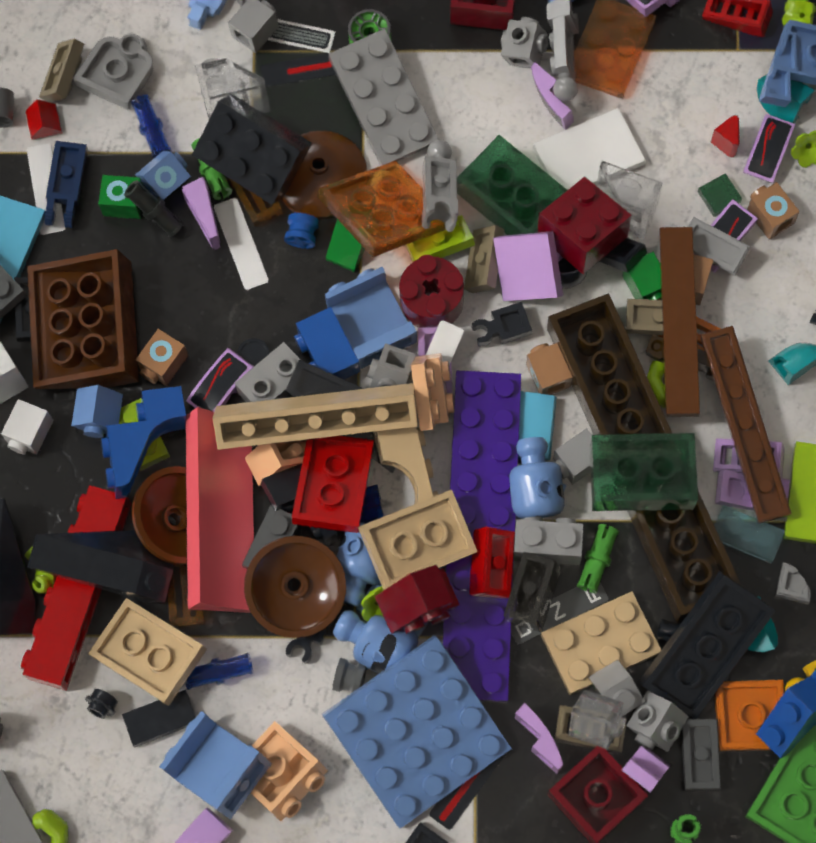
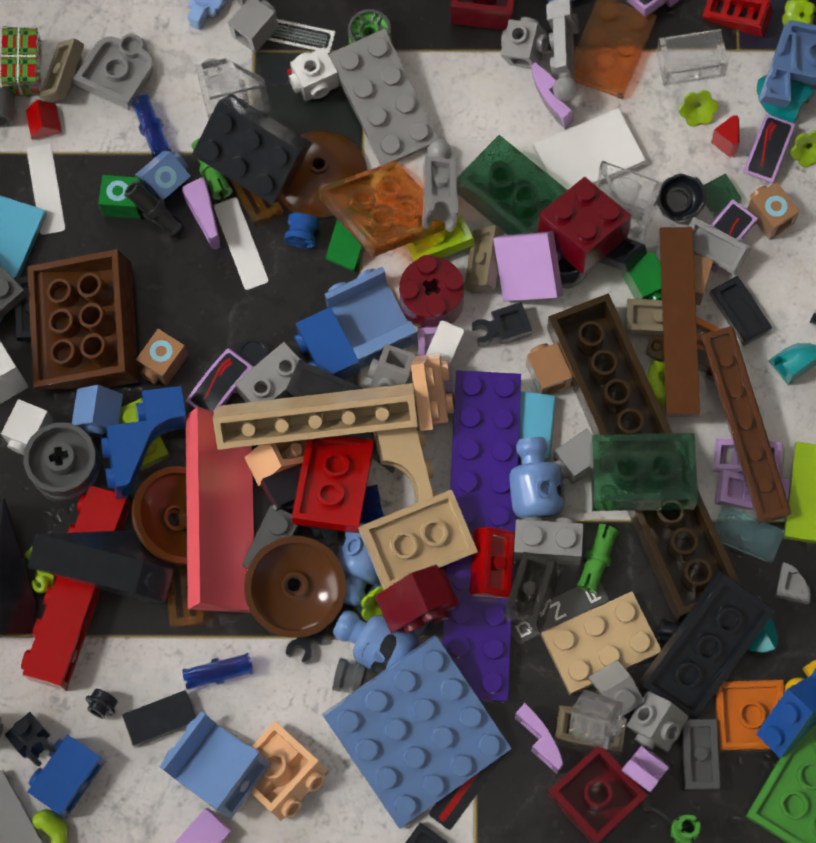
(21, 60): none -> piece
(30, 738): none -> black plate
(65, 180): dark blue hinge -> none
(65, 776): none -> blue brick
(66, 445): none -> dark grey wheel
(147, 651): tan plate -> none
(313, 74): none -> white brick
(682, 197): none -> black hair
(692, 57): none -> clear panel
(698, 108): none -> lime plant
(740, 310): none -> black tile

